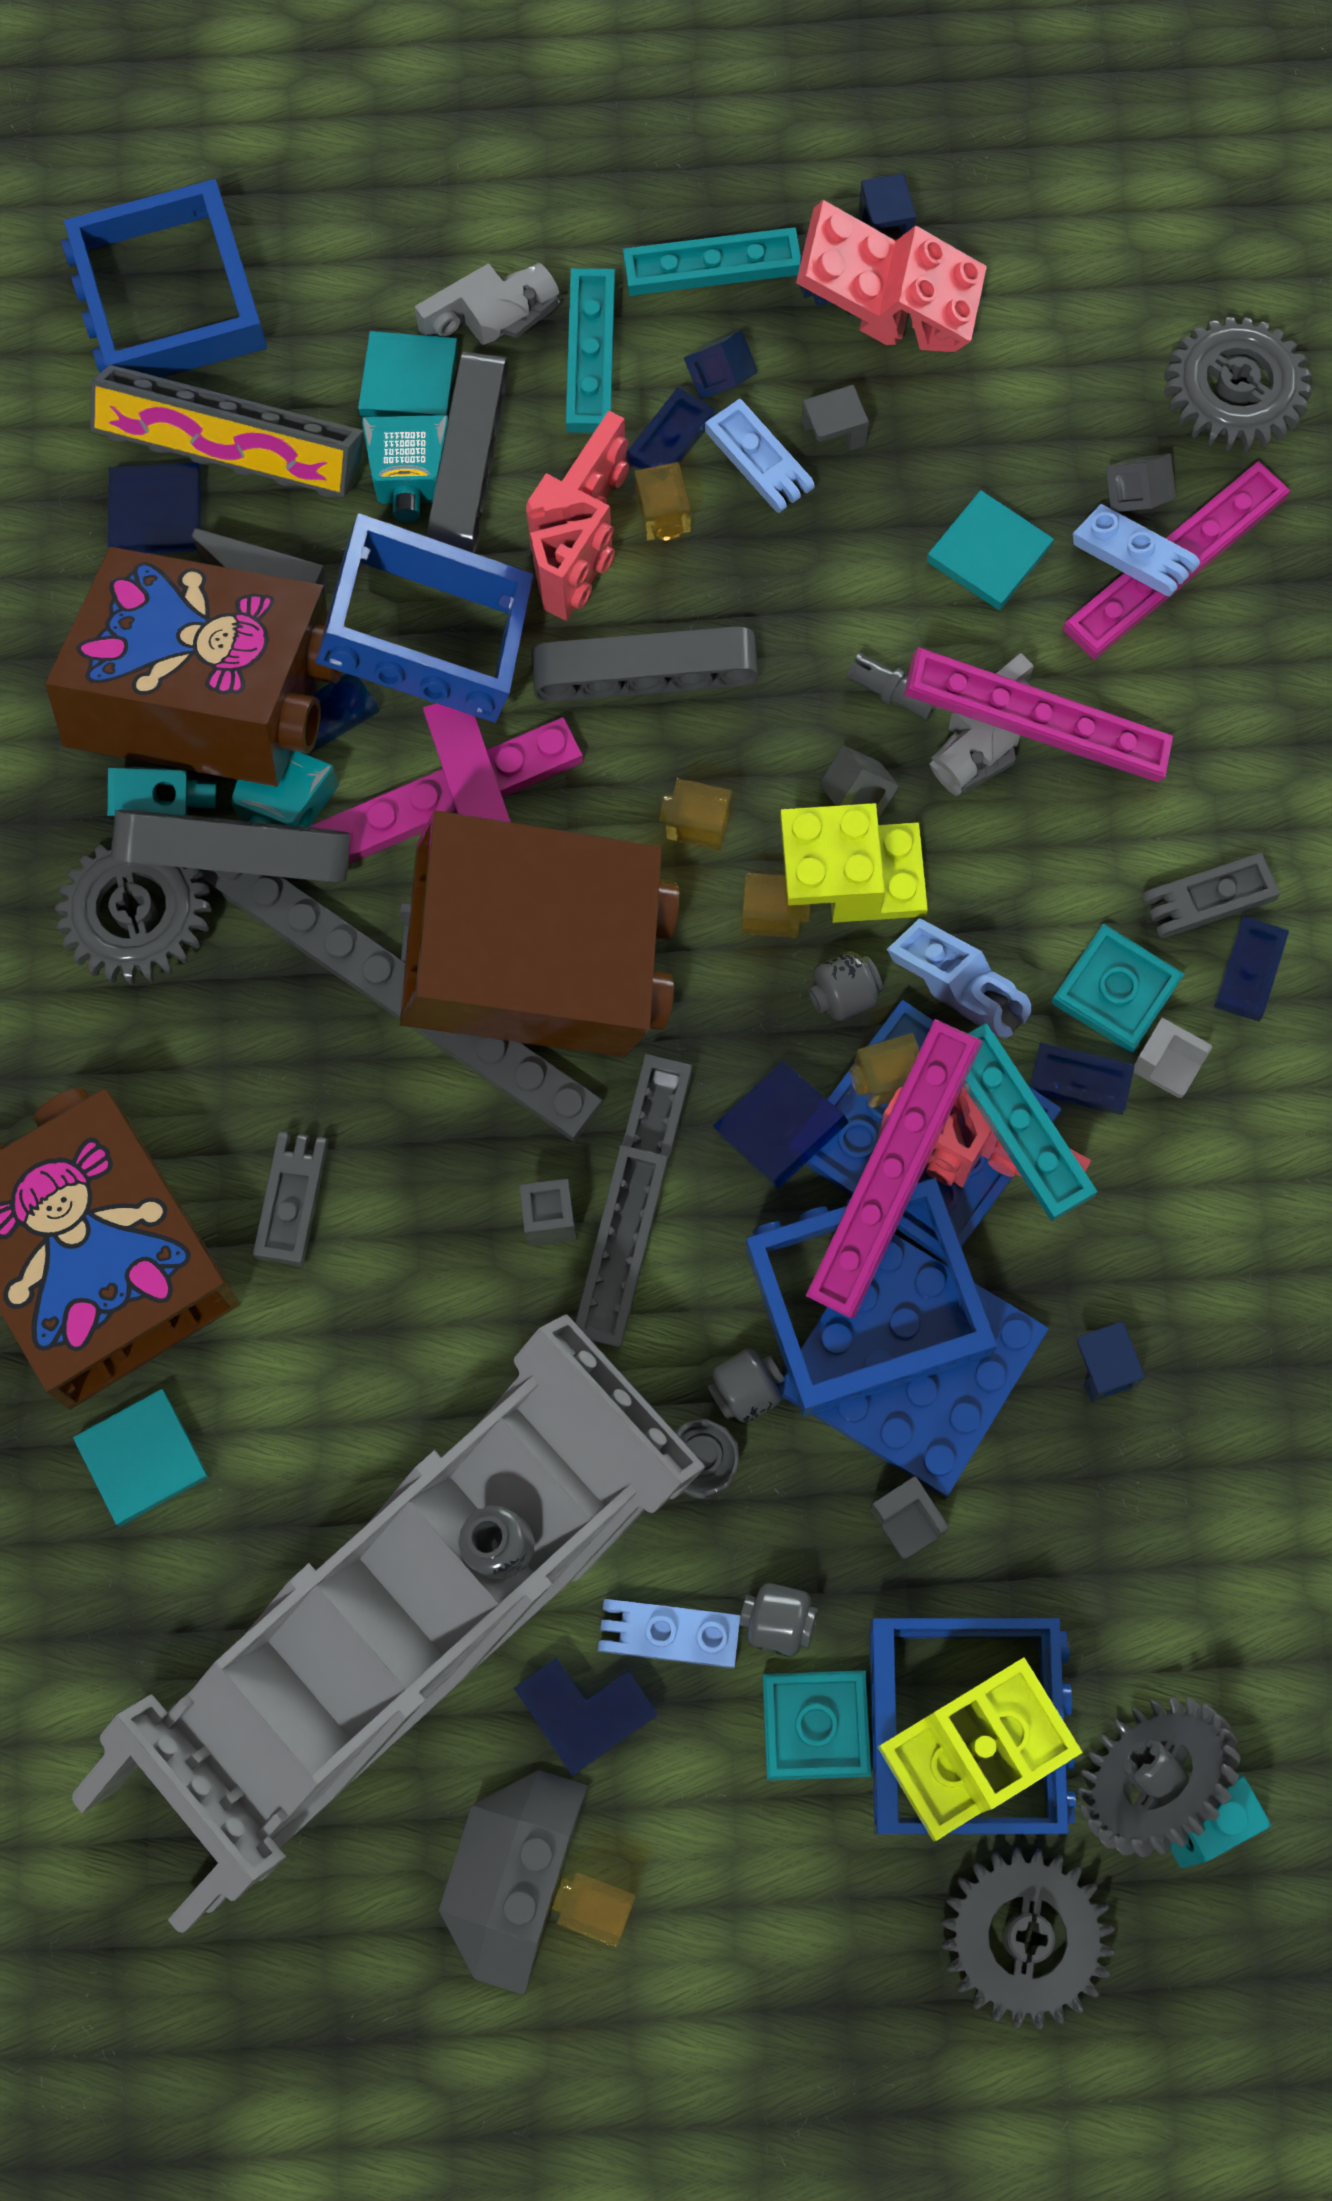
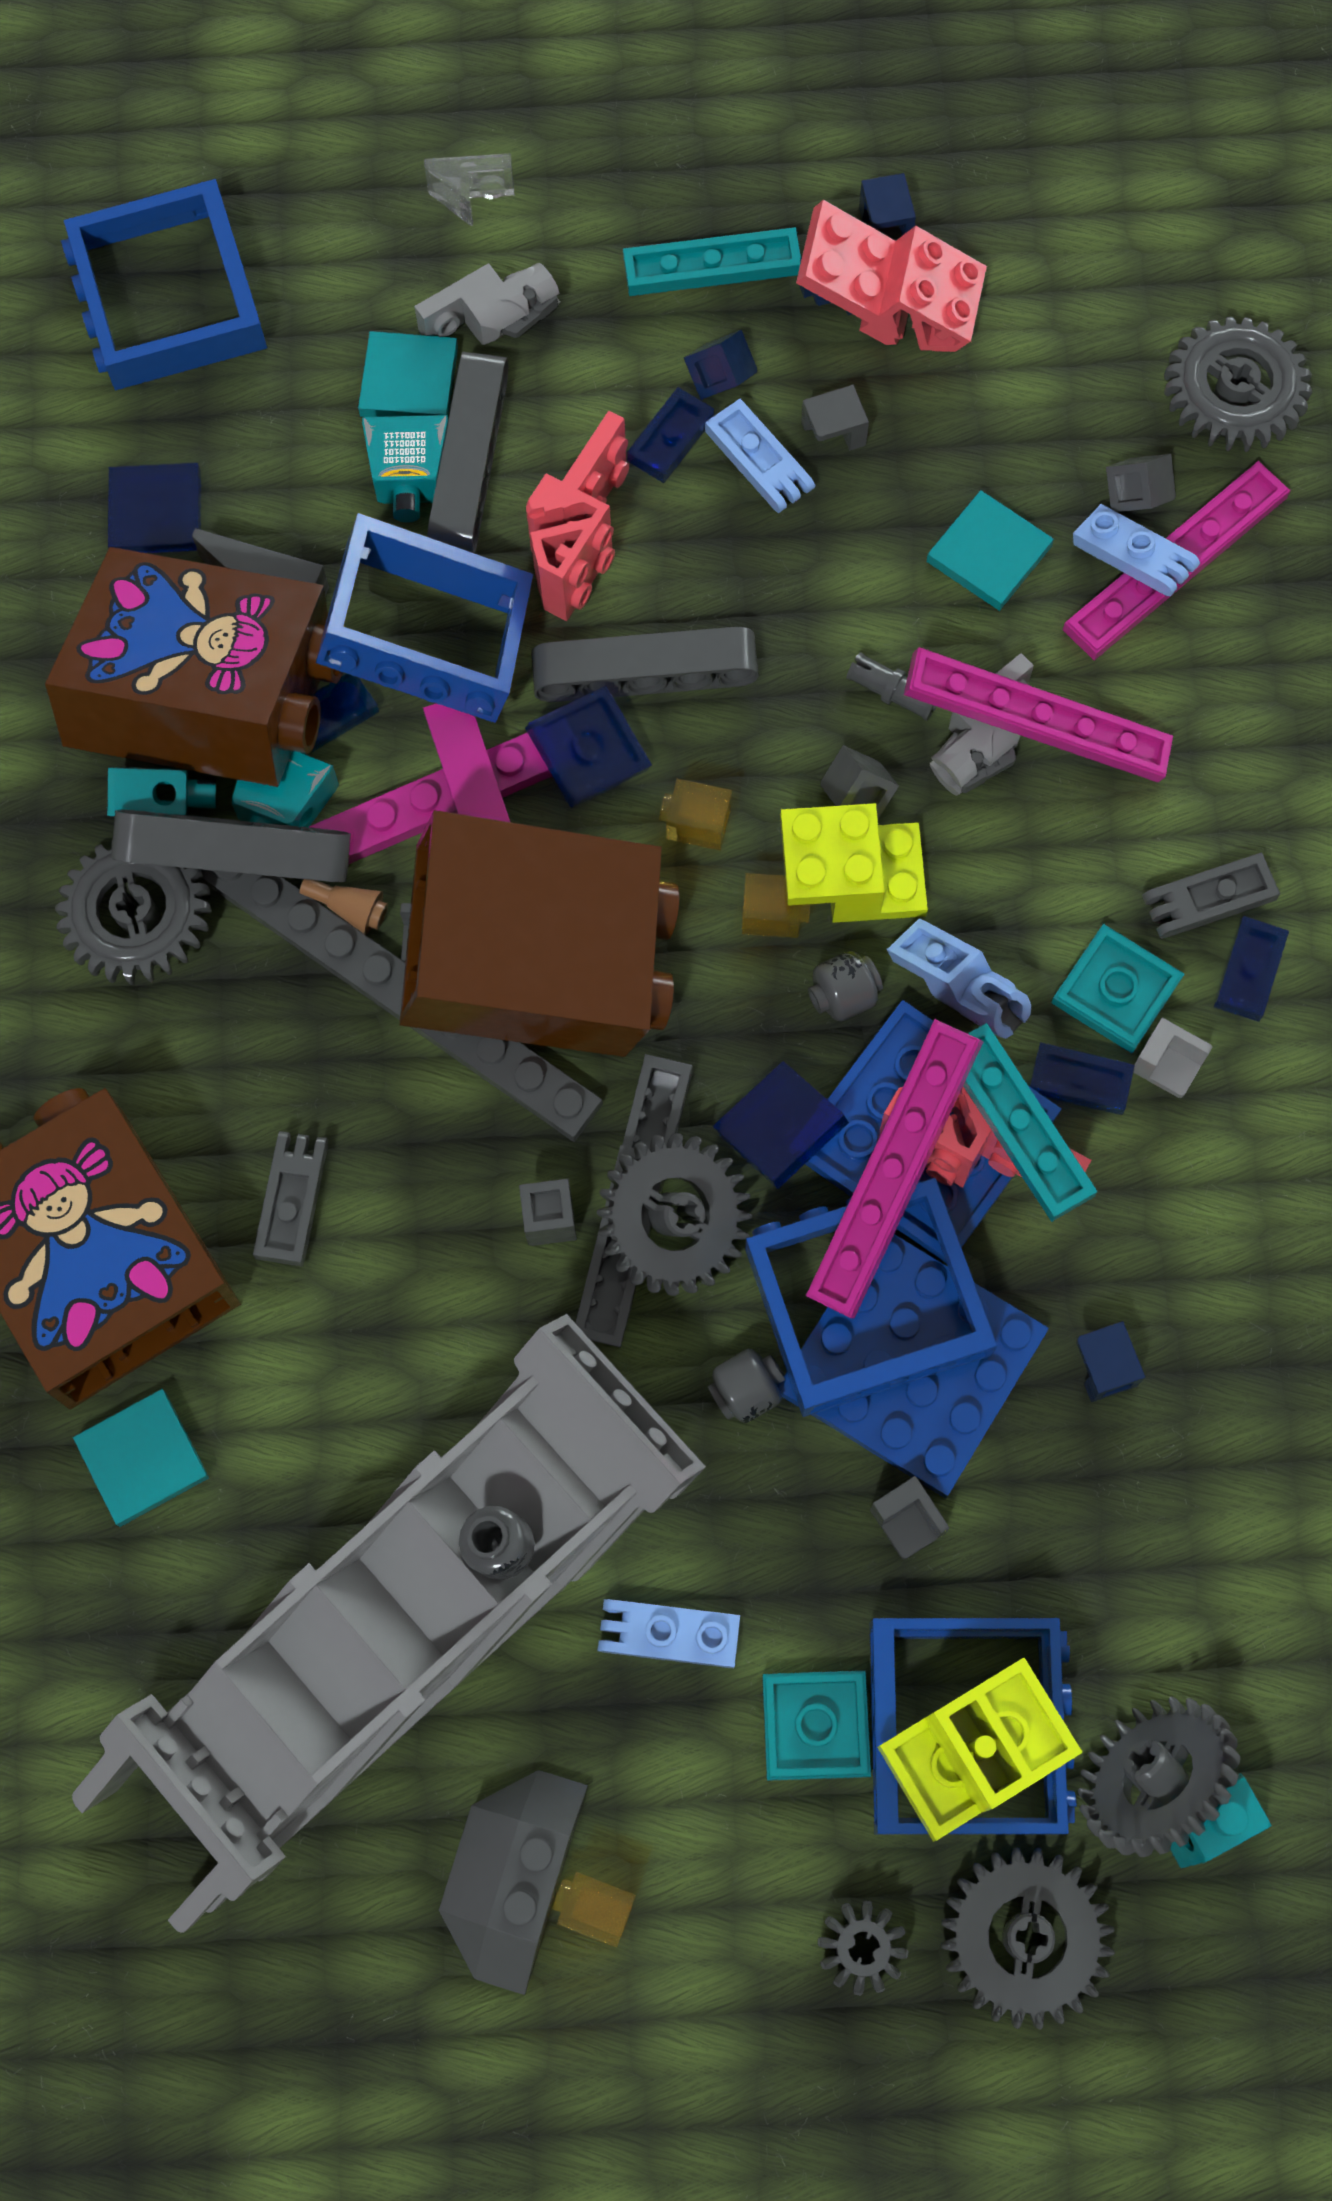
(226, 431): brick -> none
(355, 905): none -> medium nougat cone
(460, 179): none -> clear slope
(582, 1728): clear blue plate -> none
(588, 746): none -> clear blue tile
(590, 348): teal plate -> none
(663, 501): clear yellow brick -> none
(709, 1225): none -> dark grey gear
(716, 1450): dark grey hair -> none
(779, 1619): dark grey head -> none
(879, 1954): none -> dark grey gear
(883, 1068): clear yellow brick -> none

